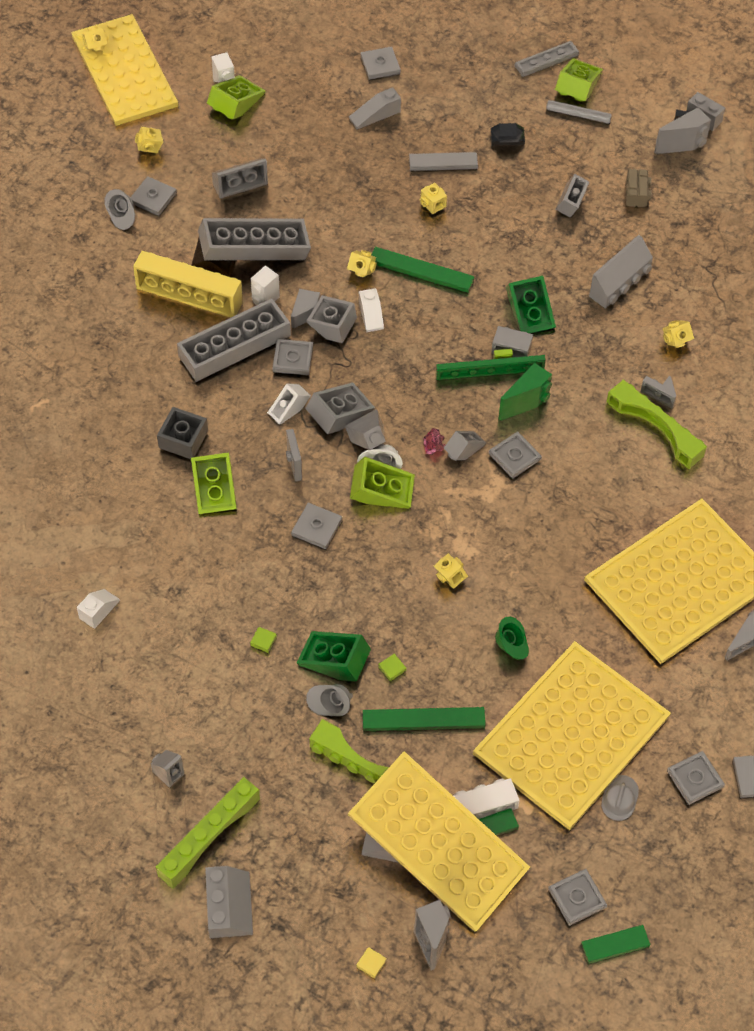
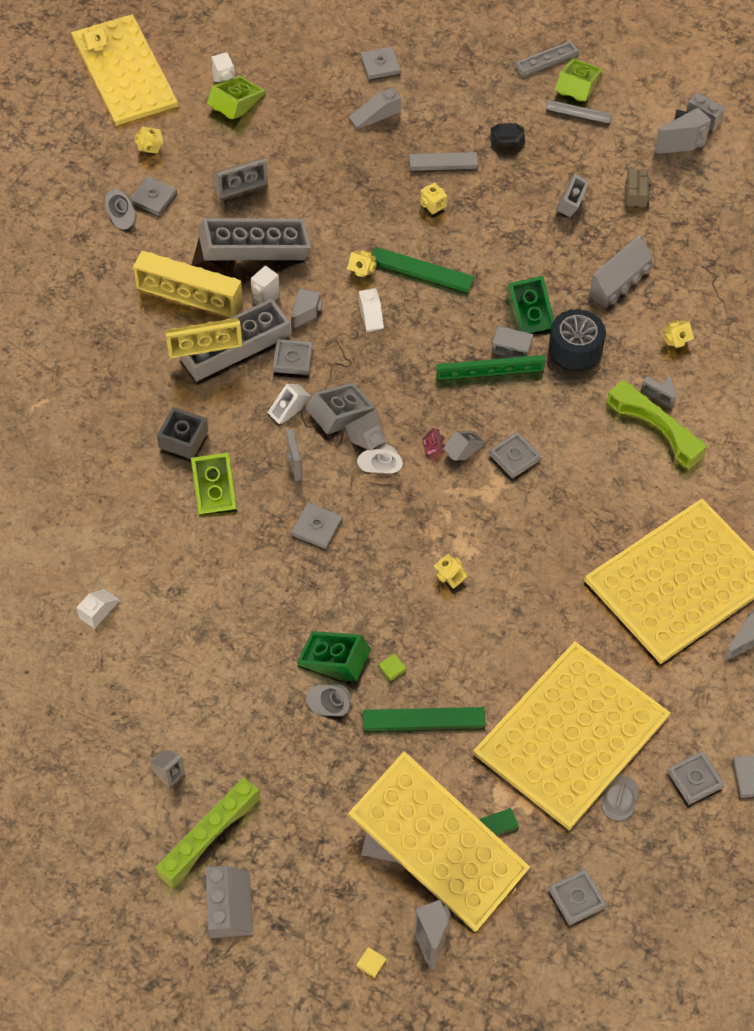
(203, 338): none -> light yellow slope
(263, 639): lime tile -> none
(328, 740): lime arch -> none
(332, 318): light grey slope -> none
(381, 484): lime slope -> none
(490, 798): white brick -> none
(505, 353): lime tile -> none
(512, 638): green piece -> none
(526, 393): green slope -> none
(577, 339): none -> black wheel
(615, 944): green tile -> none

